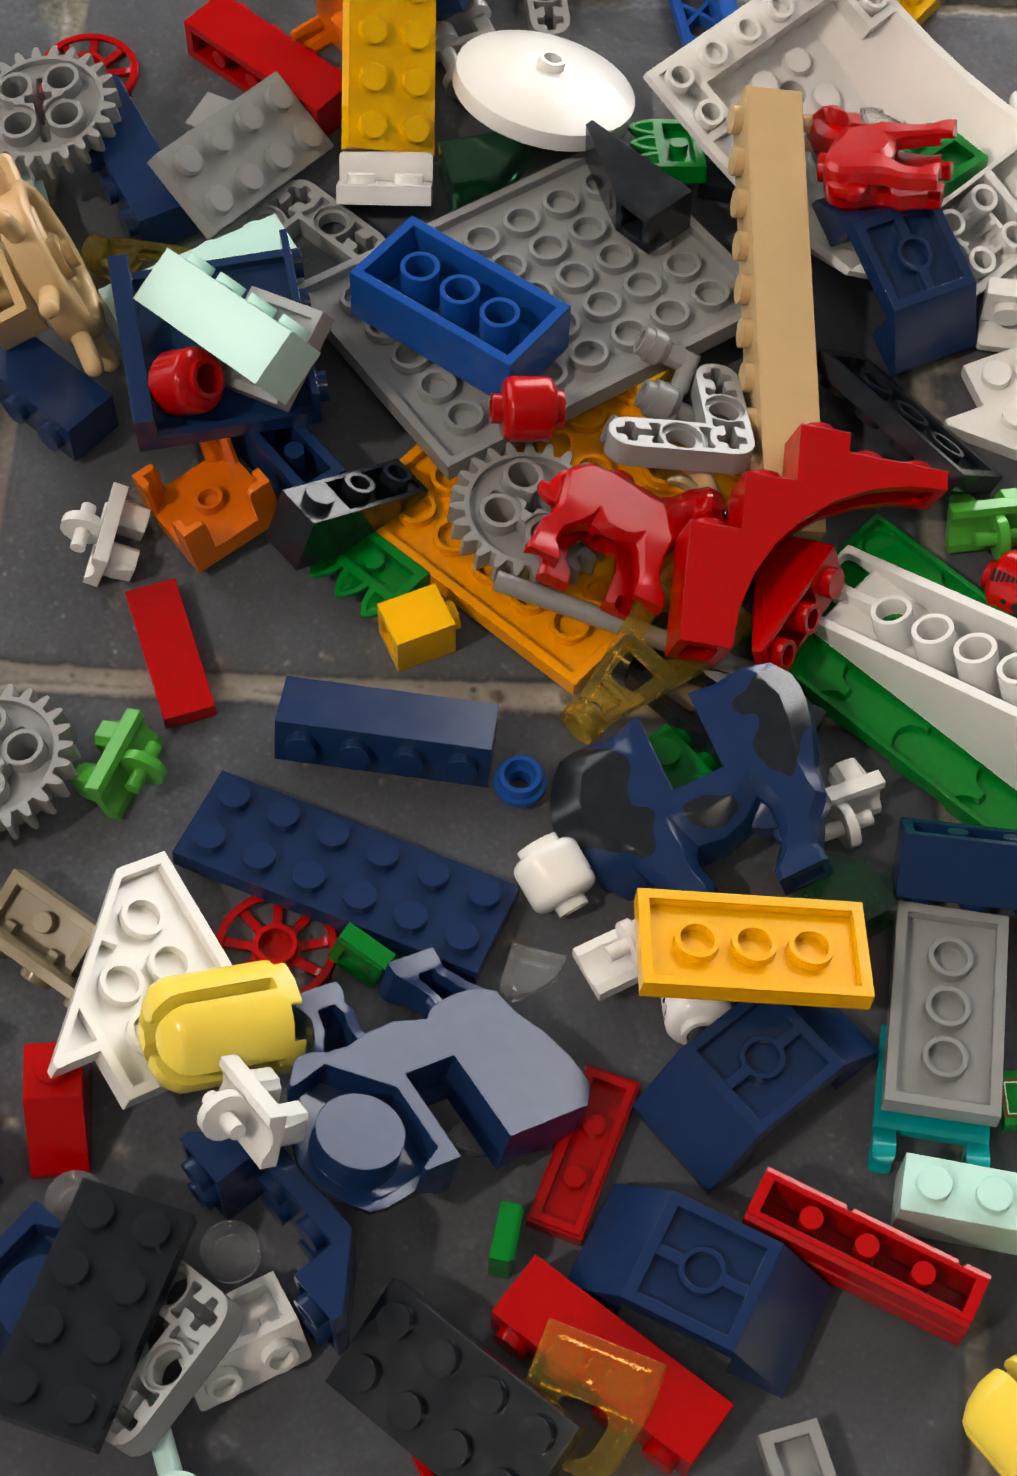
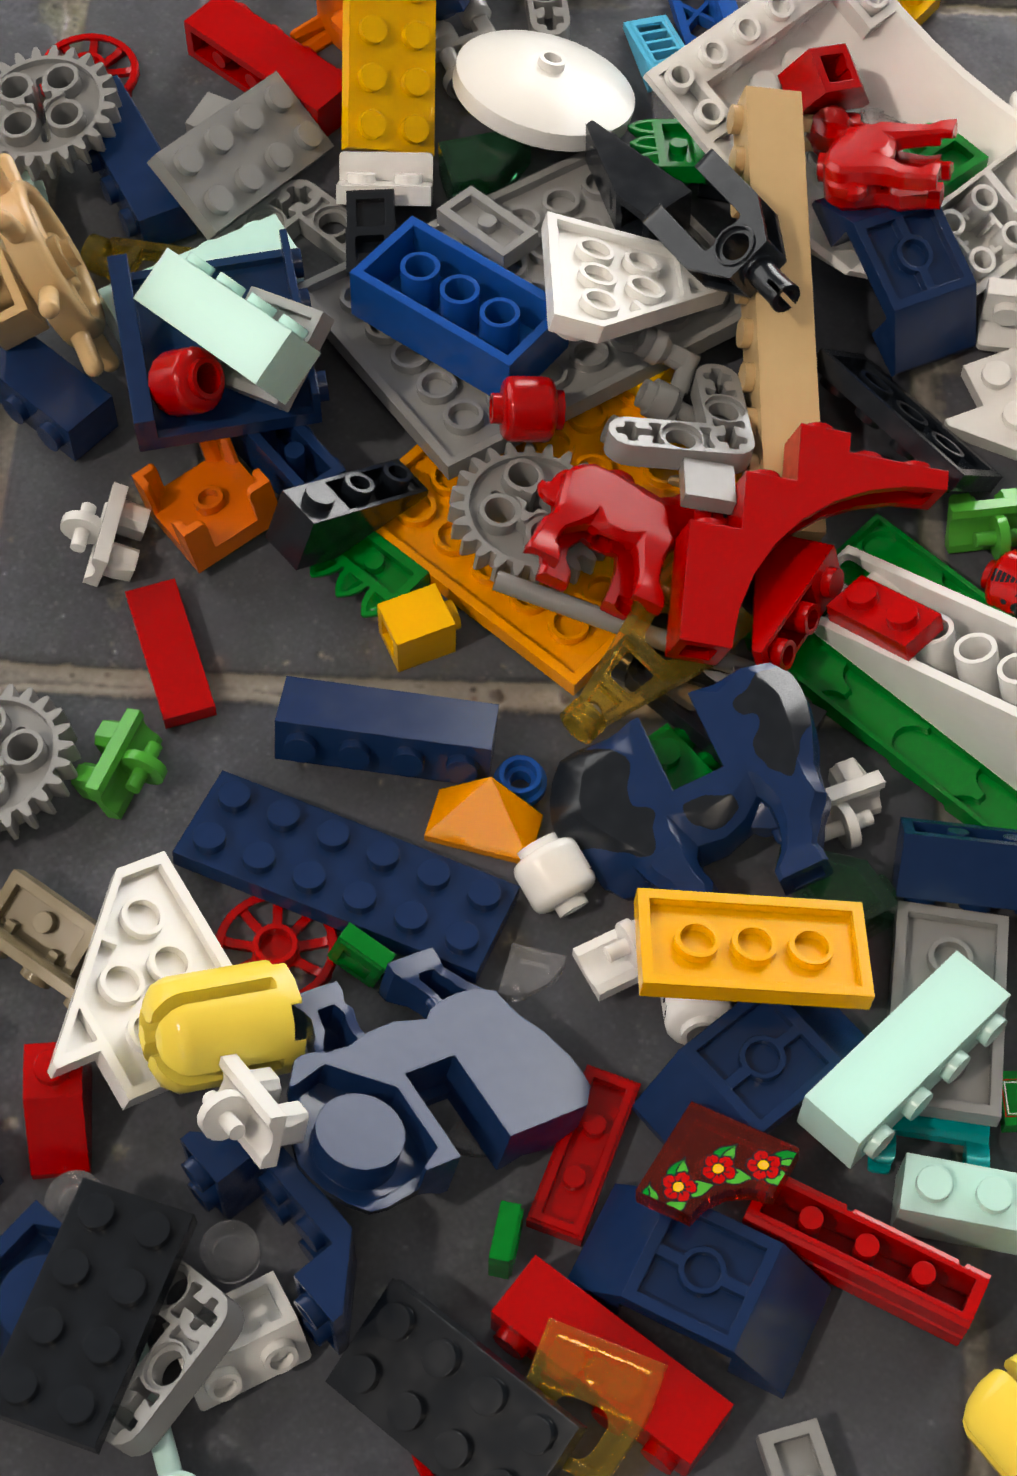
(369, 222): none -> black slope
(483, 820): none -> light orange slope
(487, 227): none -> light grey plate
(613, 281): none -> white wing
(653, 52): none -> medium azure slope
(707, 486): none -> tile
(714, 1162): none -> clear red tile
(744, 254): none -> black piece
(825, 78): none -> red slope
(885, 617): none -> red plate
(903, 1060): none -> light aqua brick

